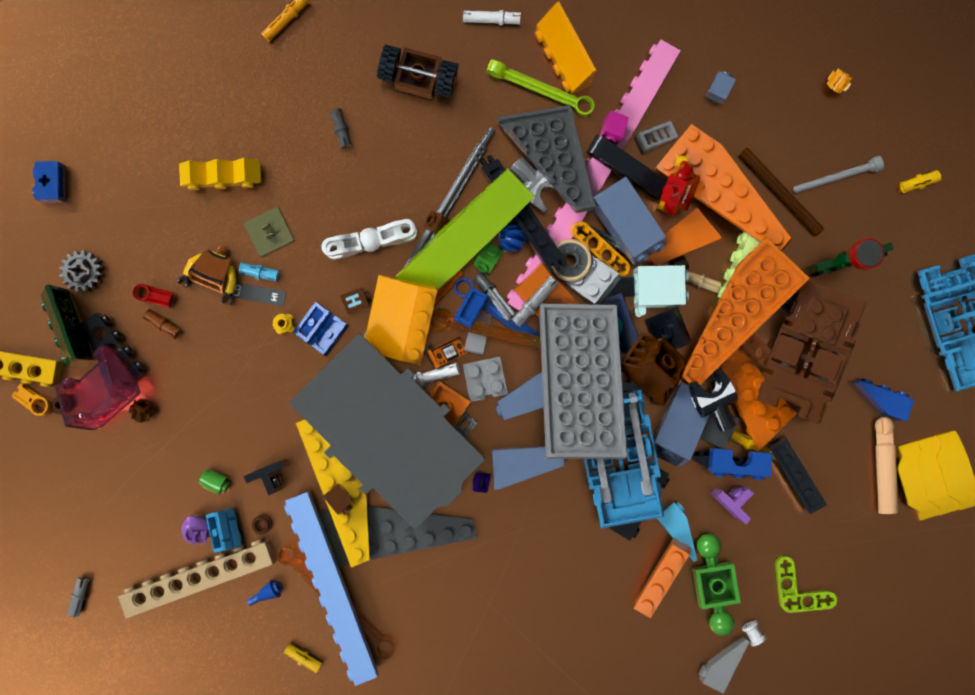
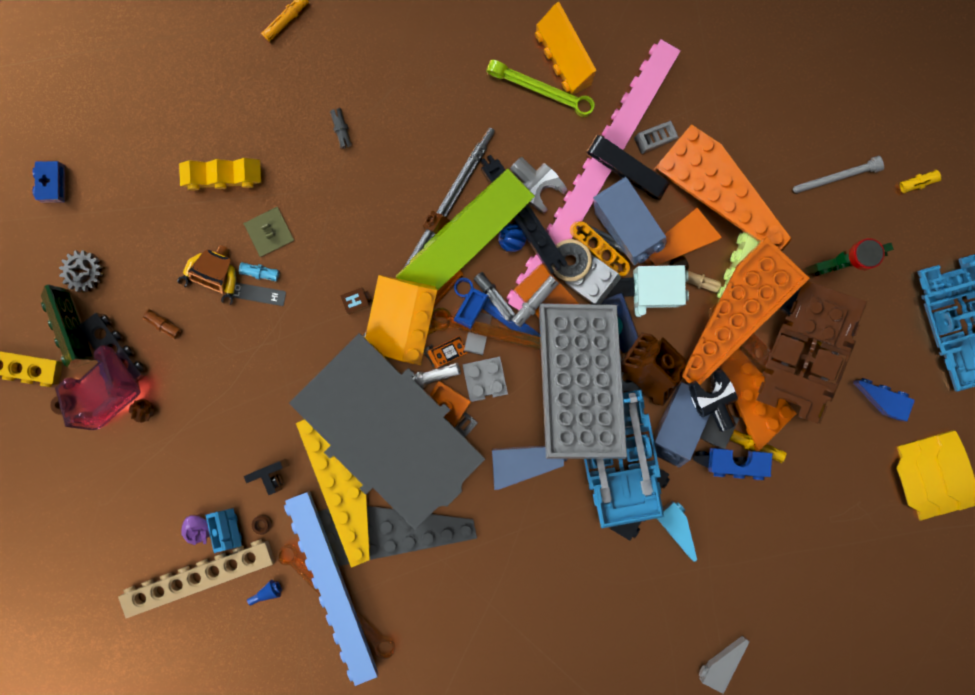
(29, 399): light orange piece -> none
(77, 597): light grey axle -> none
(154, 295): red piece -> none
(214, 481): bright green brick -> none
(288, 327): yellow brick -> none
(302, 658): yellow pin -> none
(320, 328): blue slope -> none
(339, 500): reddish brown brick -> none
(369, 239): white piece -> none
(417, 72): brick -> none
(481, 482): dark purple slope -> none
(488, 257): bright green bracket -> none
(492, 17): white pin -> none
(522, 399): sand blue slope -> none
(554, 148): dark grey wing -> none
(614, 127): dark pink brick -> none
(662, 577): orange brick -> none
(671, 327): black bracket -> none
(679, 188): red torso -> none
(716, 584): bright green brick -> none
(721, 87): sand blue brick -> none
(732, 503): medium lavender bracket -> none
(753, 633): white bush -> none
(781, 191): reddish brown axle -> none
(792, 593): lime beam -> none
(797, 475): black fence -> none
(839, 81): light orange gear -> none
(886, 467): light nougat piece -> none

